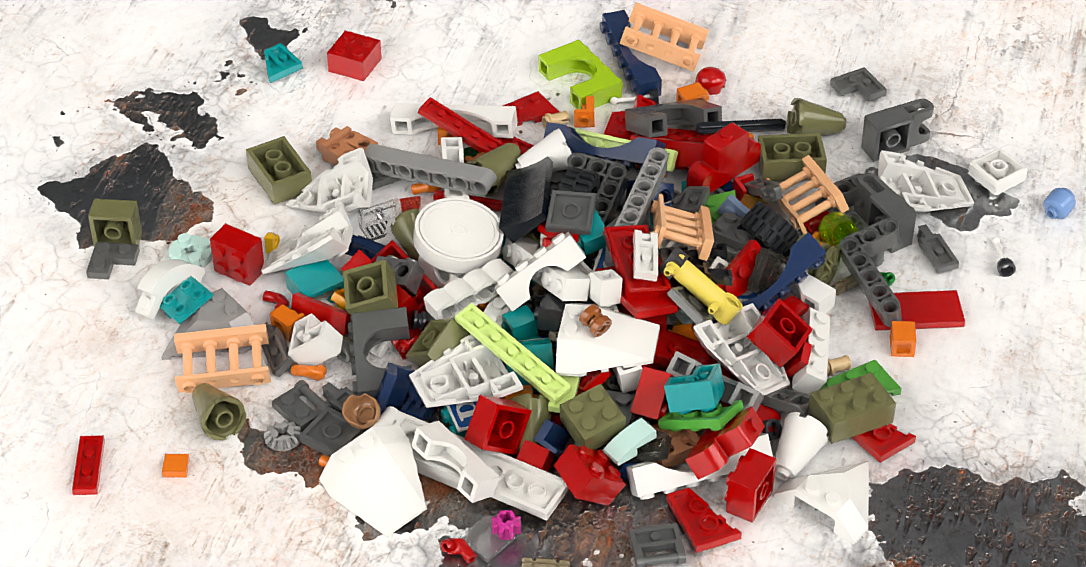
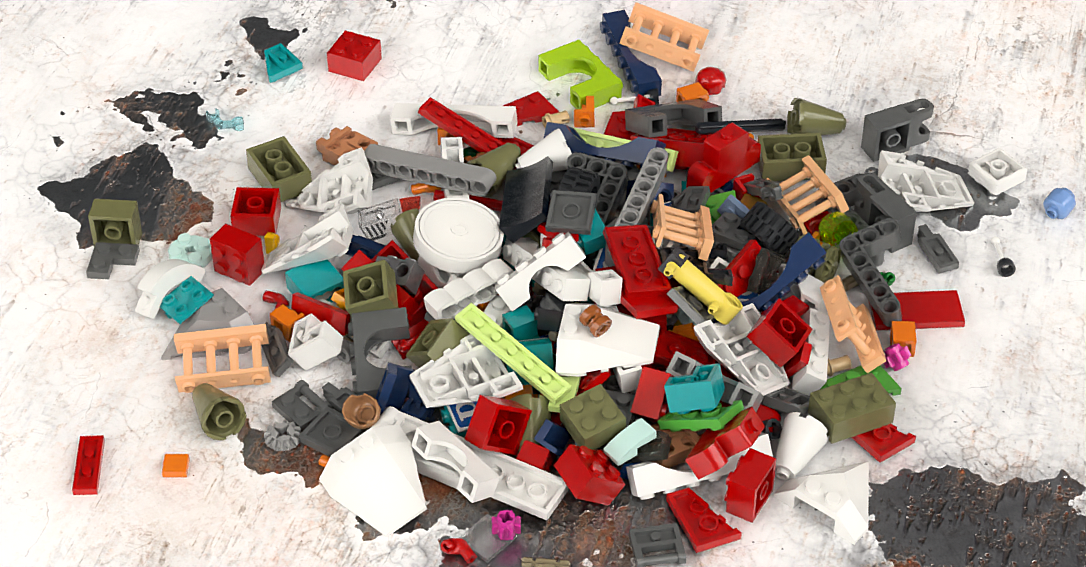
(236, 123): none -> clear light blue arm
(256, 210): none -> red brick
(313, 372): orange arm -> none
(418, 320): black bush -> none
(645, 255): white plate -> none
(852, 323): none -> light nougat fence
(859, 80): dark grey plate -> none
(896, 357): none -> dark pink gear

